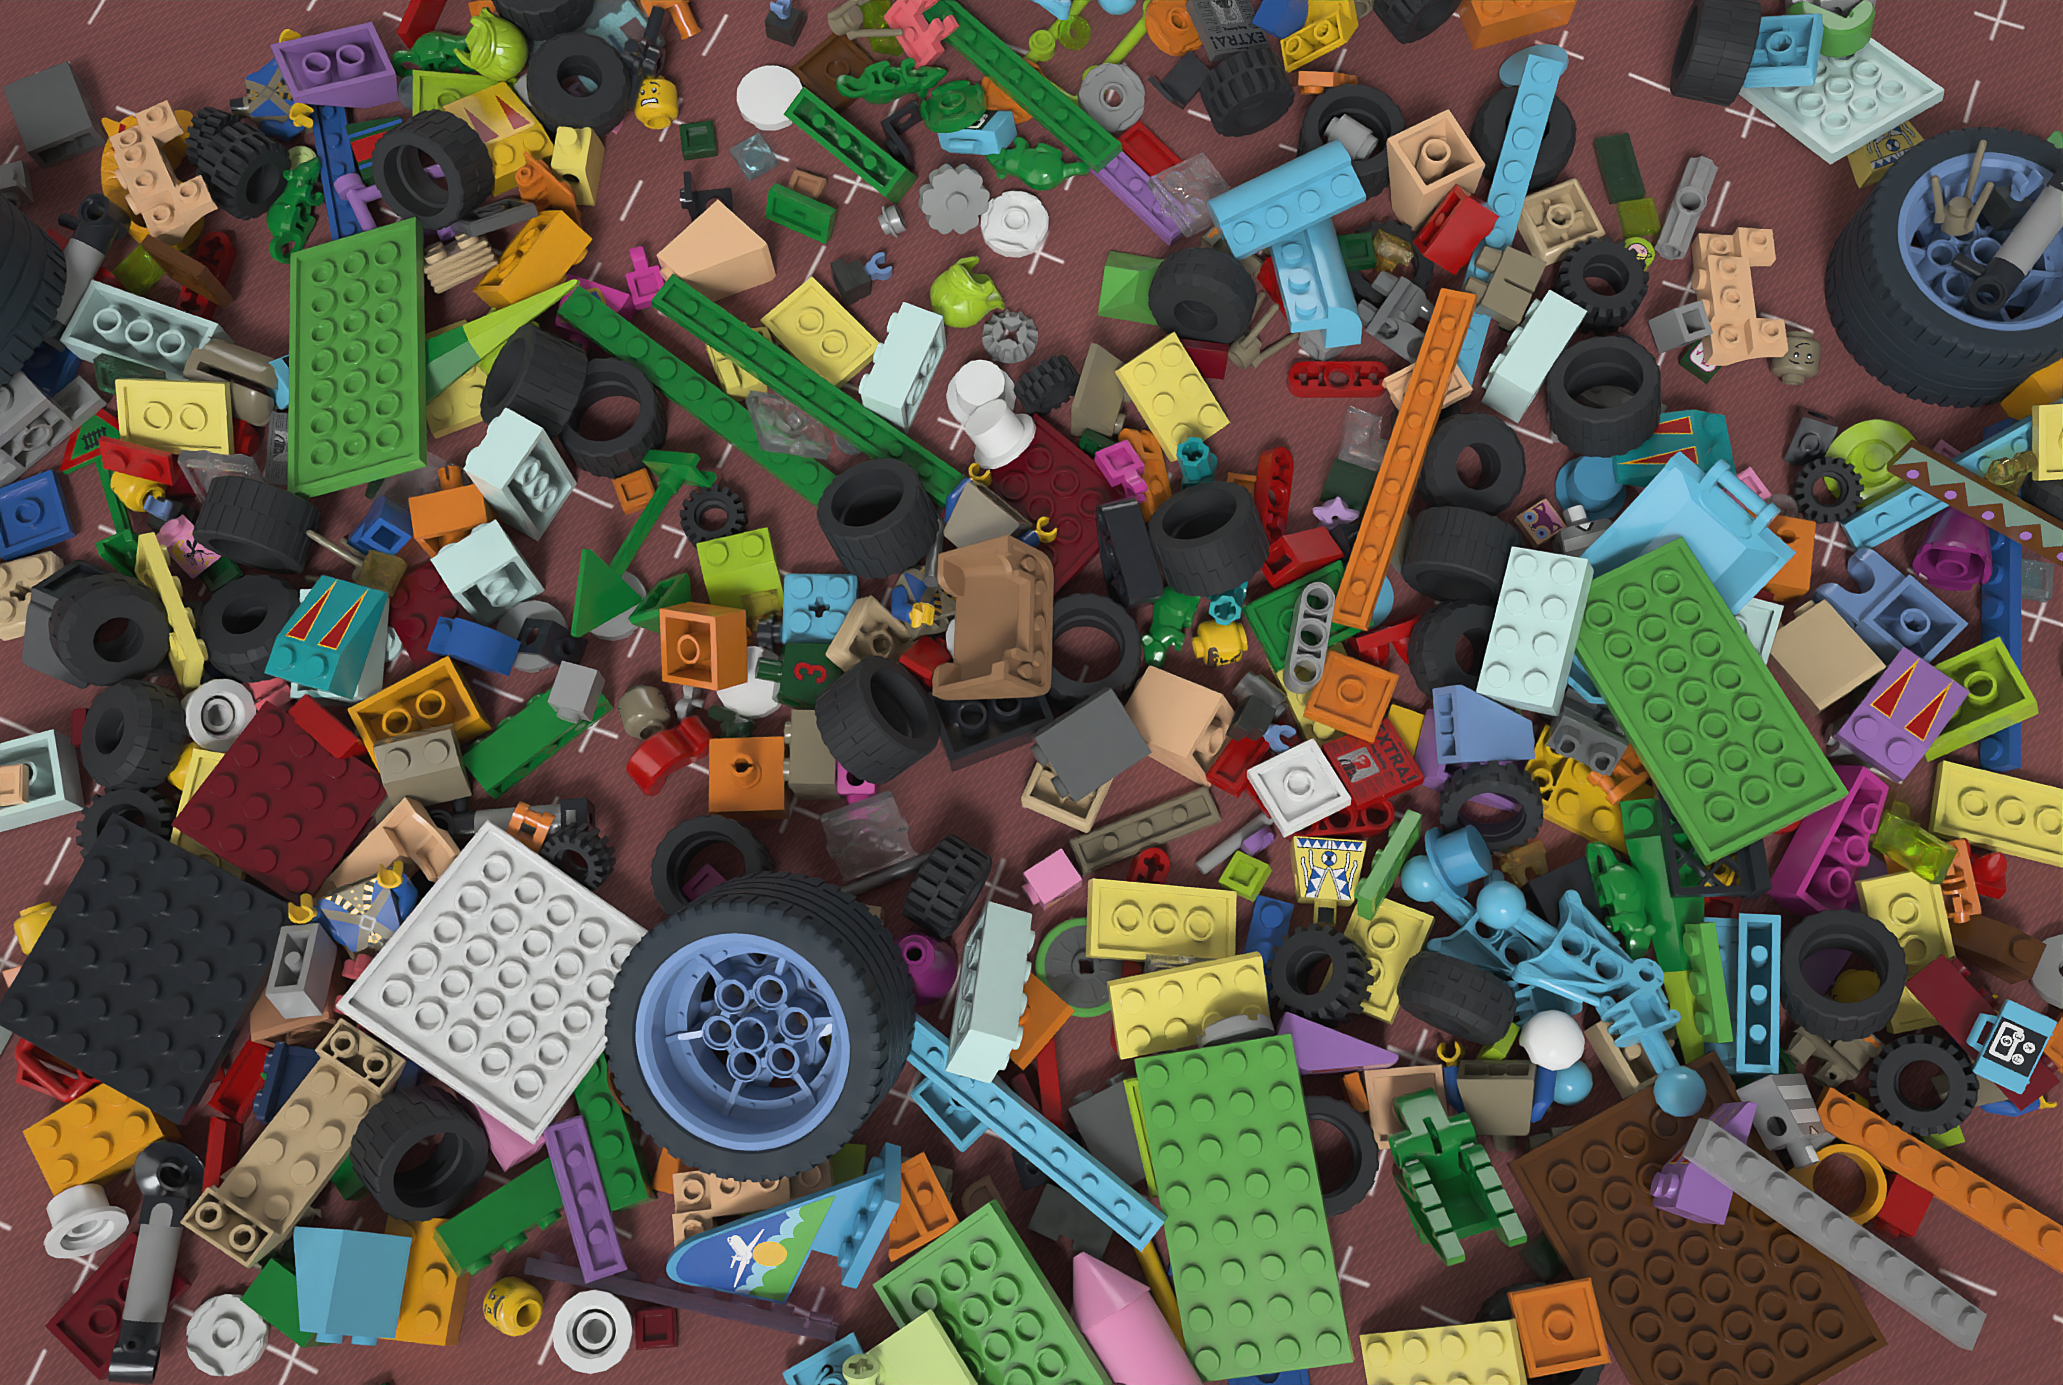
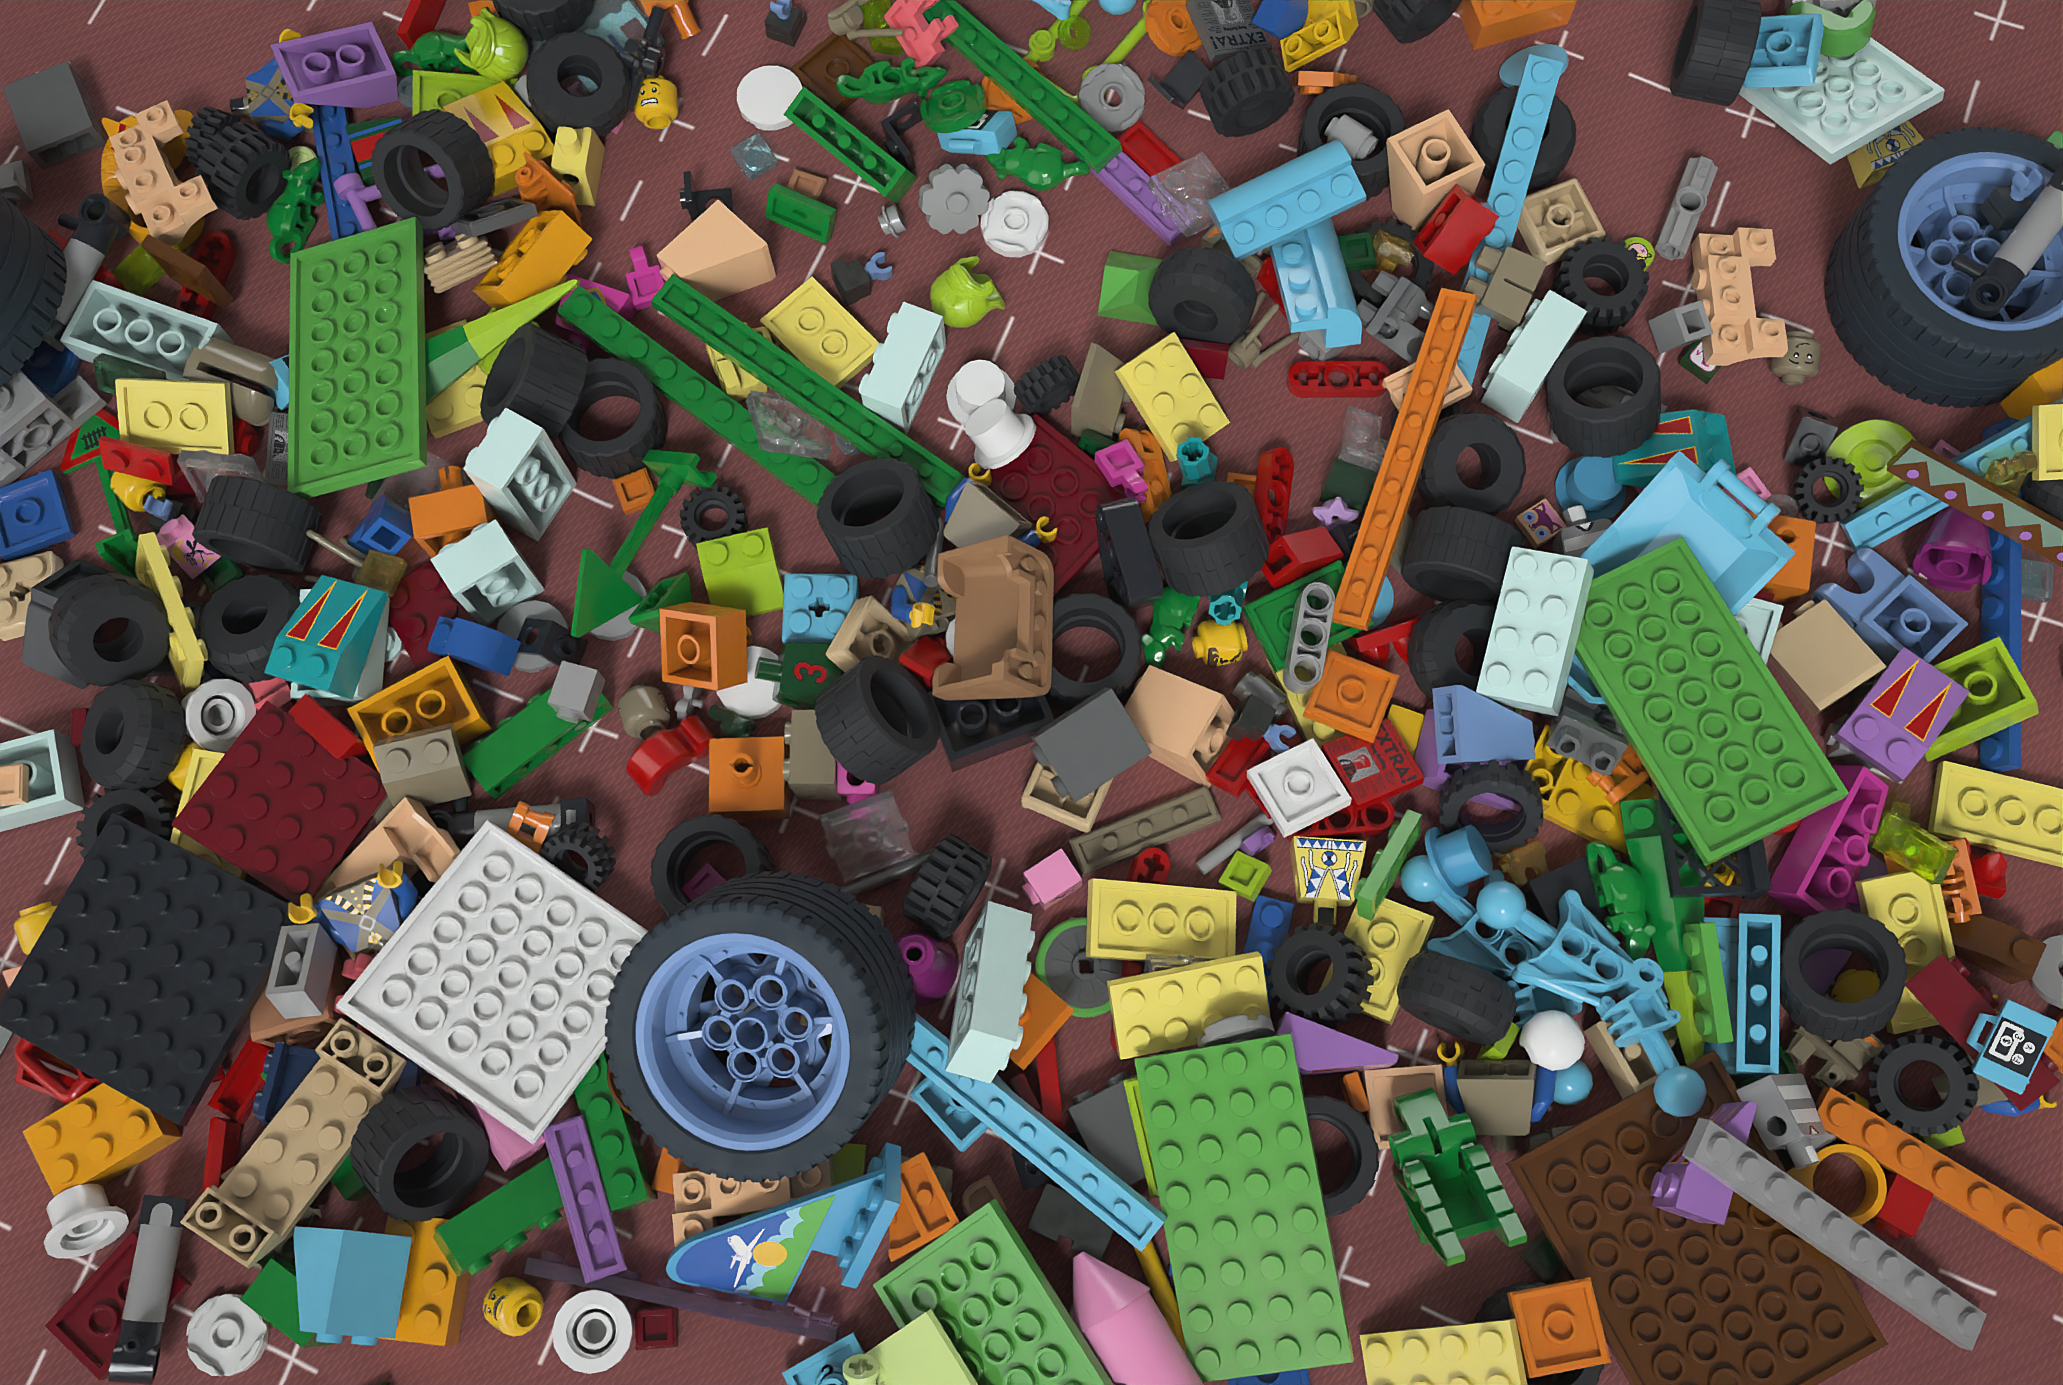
(170, 1170): black dish -> none
(698, 140): dark green tile -> none
(761, 605): clear yellow tile -> none
(769, 632): black plate -> none
(1008, 350): light grey gear -> none
(1619, 168): clear green plate -> none
(1638, 218): clear neon green tile -> none
(1959, 214): dark tan plant -> none

